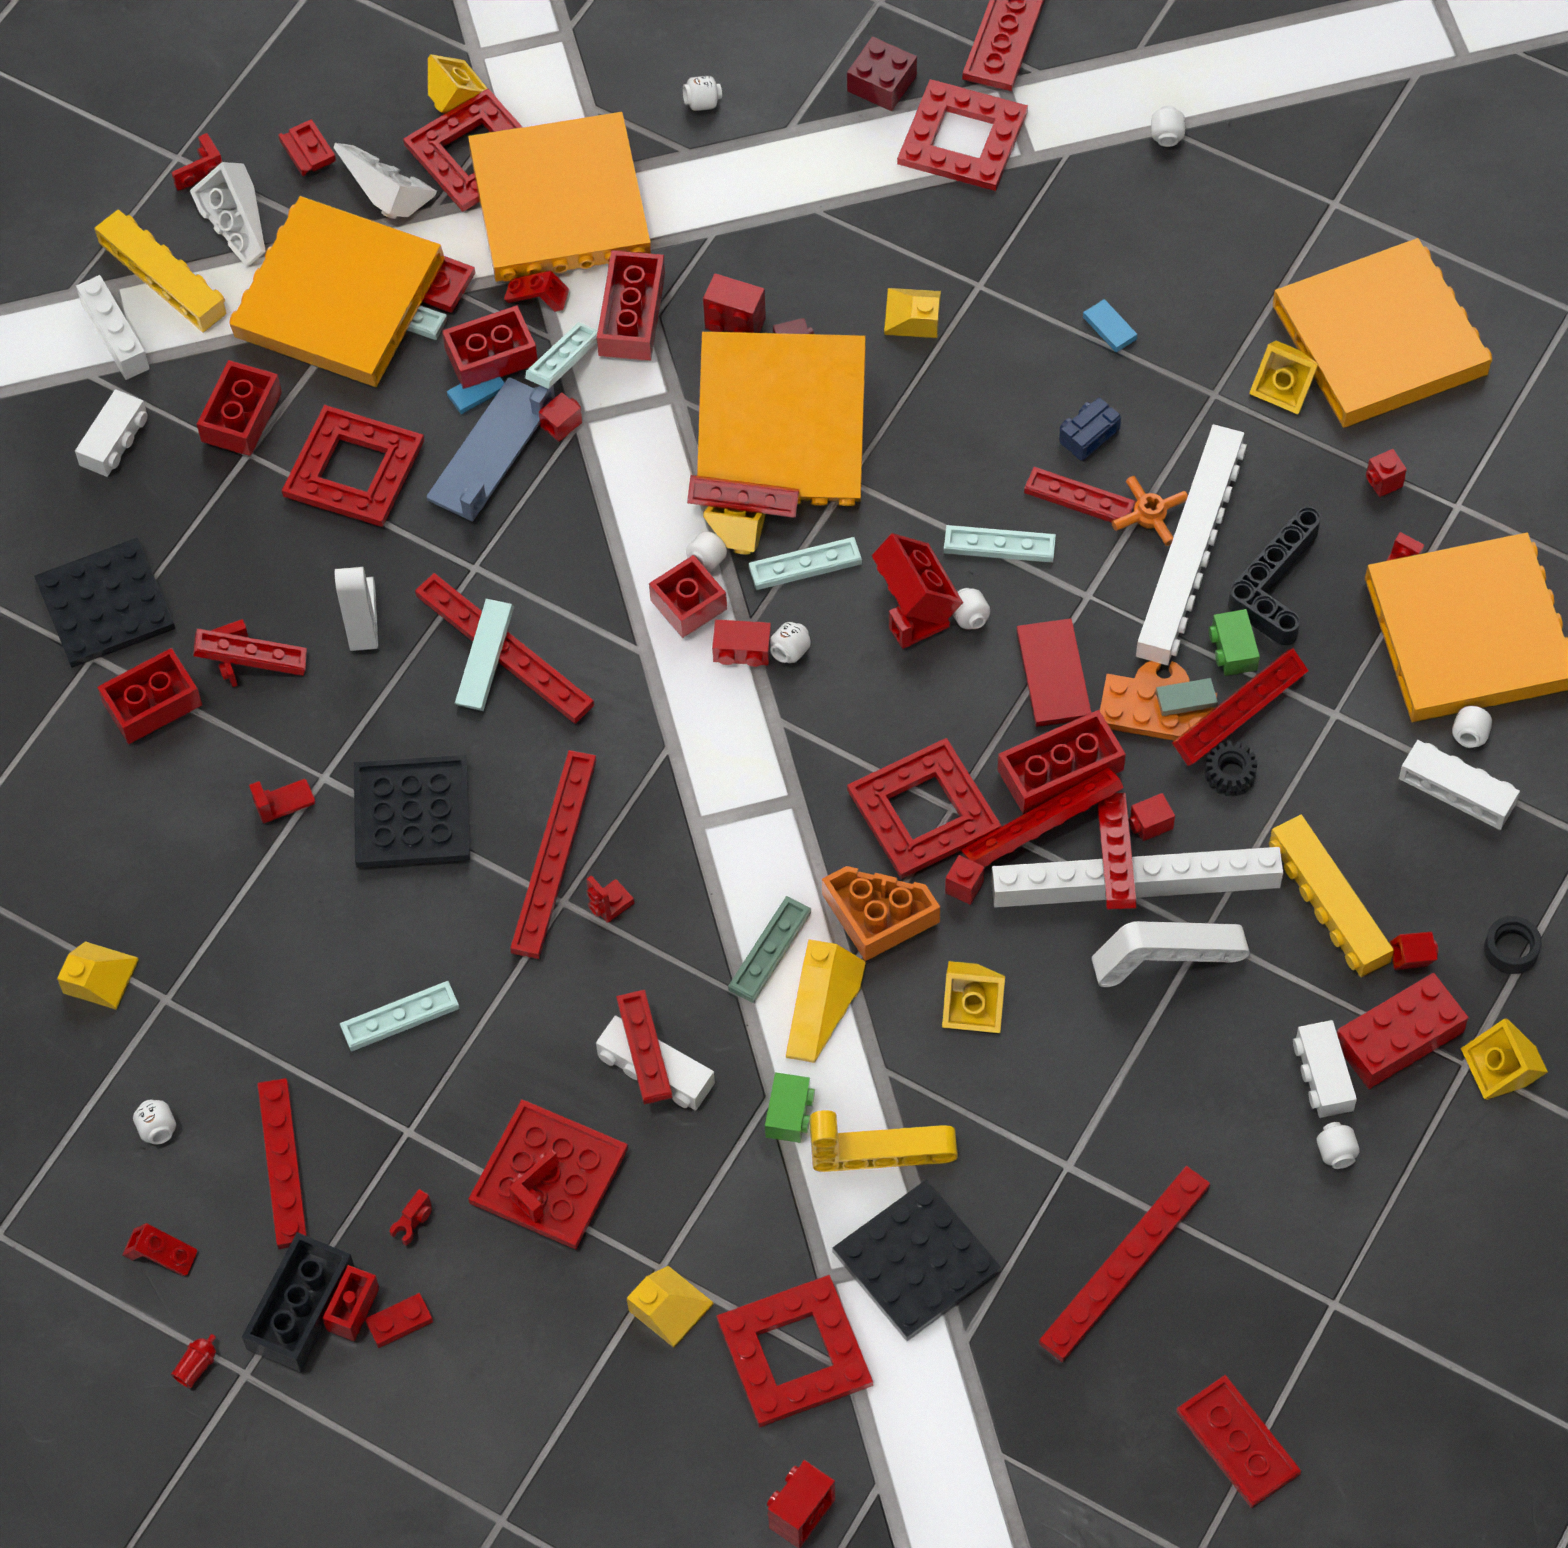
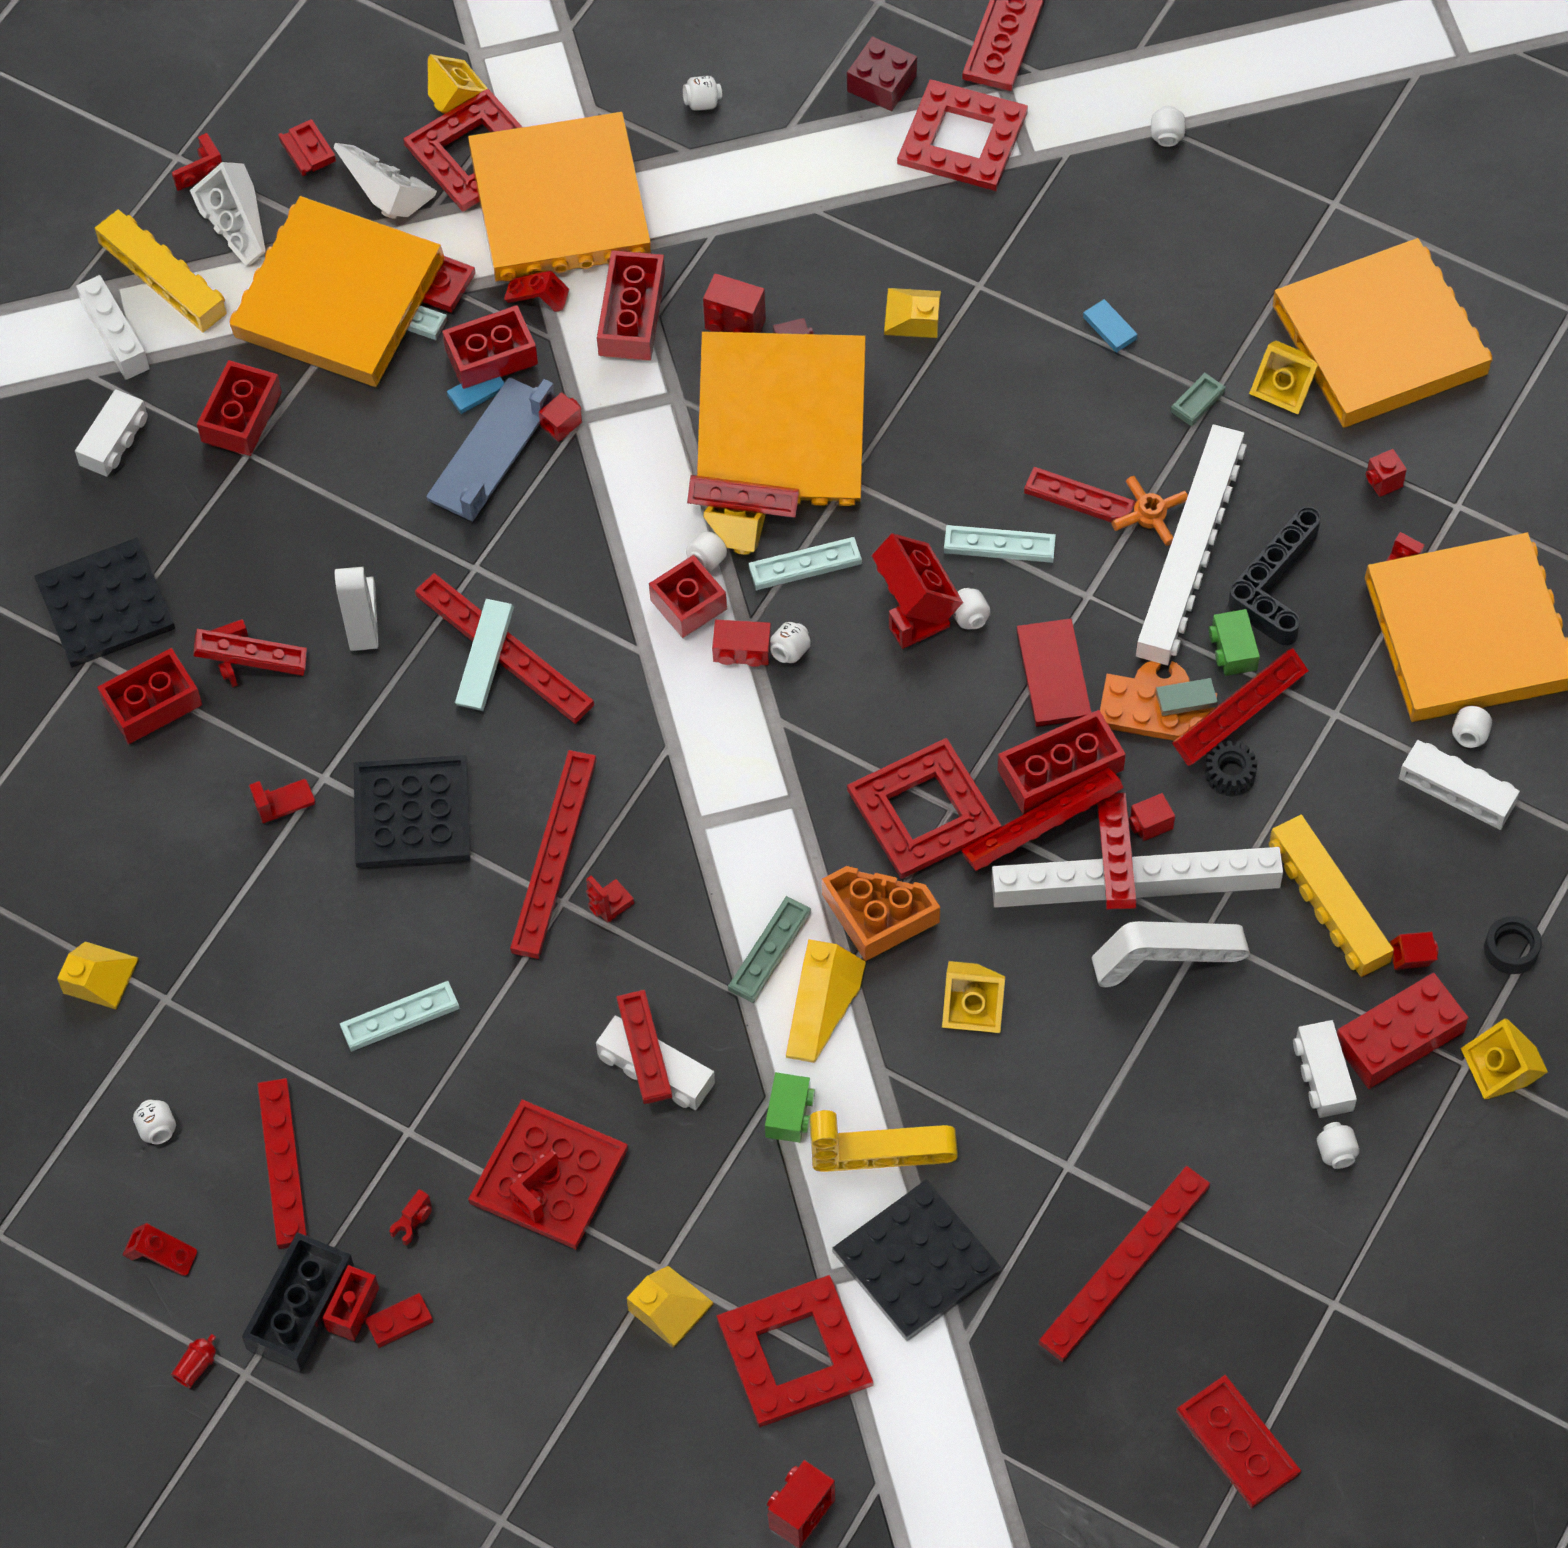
(334, 425): red plate -> none
(562, 355): light aqua tile -> none
(964, 880): red brick -> none
(1089, 428): dark blue brick -> none
(1198, 399): none -> sand green tile

